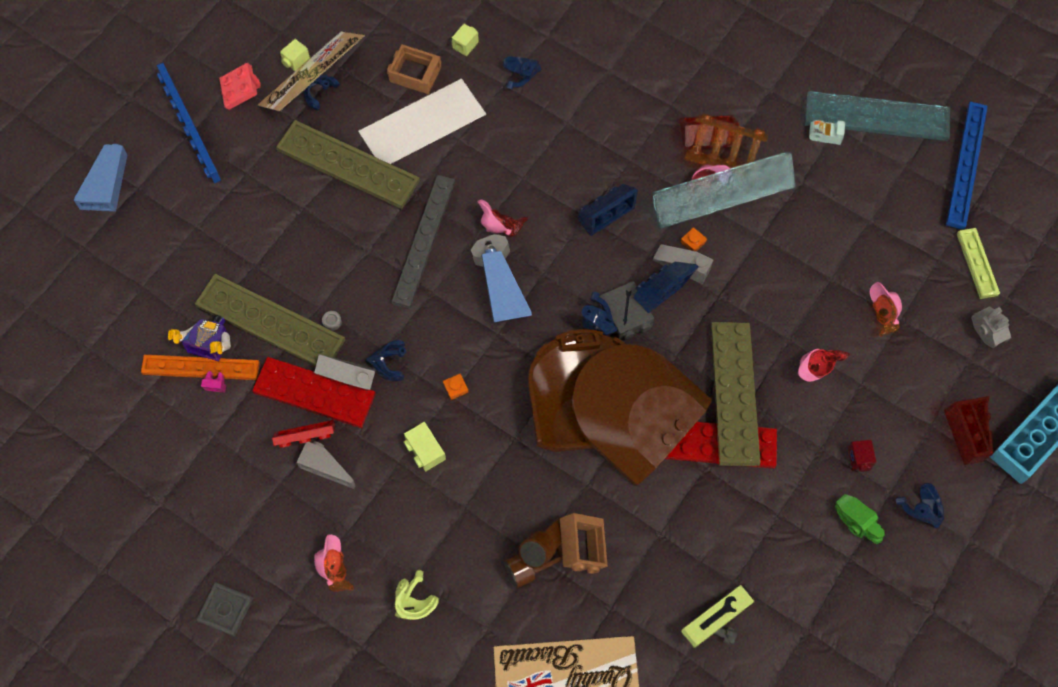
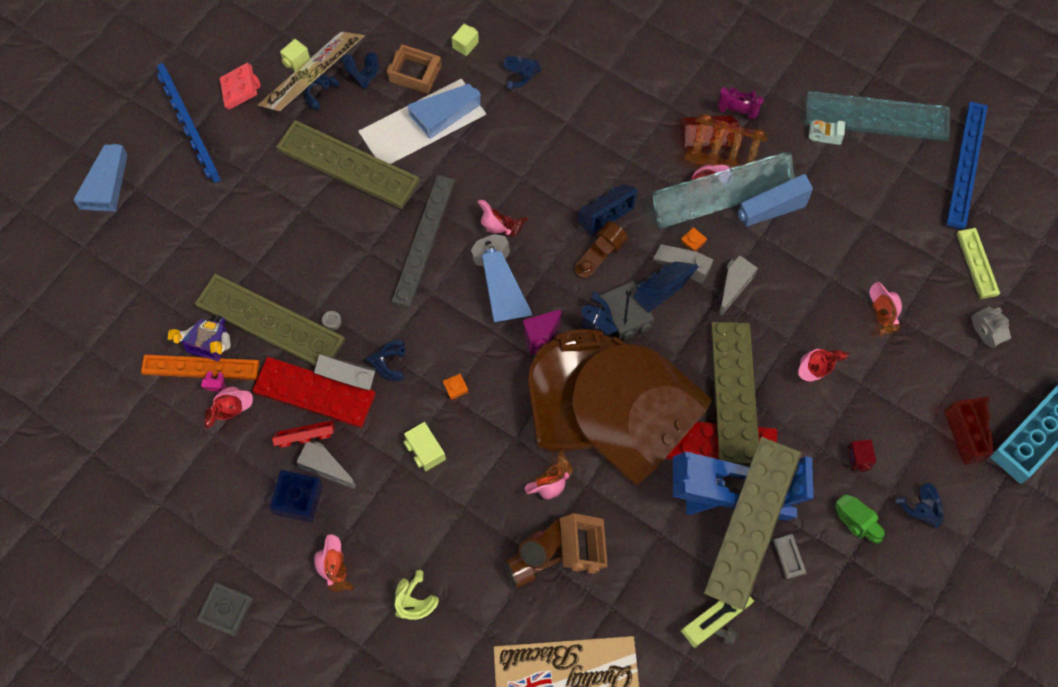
(227, 405): none -> clear red hair
(296, 496): none -> clear blue brick
(367, 74): none -> dark blue helmet
(444, 109): none -> medium blue slope
(541, 330): none -> magenta slope
(553, 480): none -> hair
(609, 239): none -> reddish brown piece
(701, 484): none -> blue piece
(738, 277): none -> light grey slope
(740, 102): none -> magenta hair
(753, 523): none -> olive plate
(776, 201): none -> medium blue slope
(789, 556): none -> light grey tile

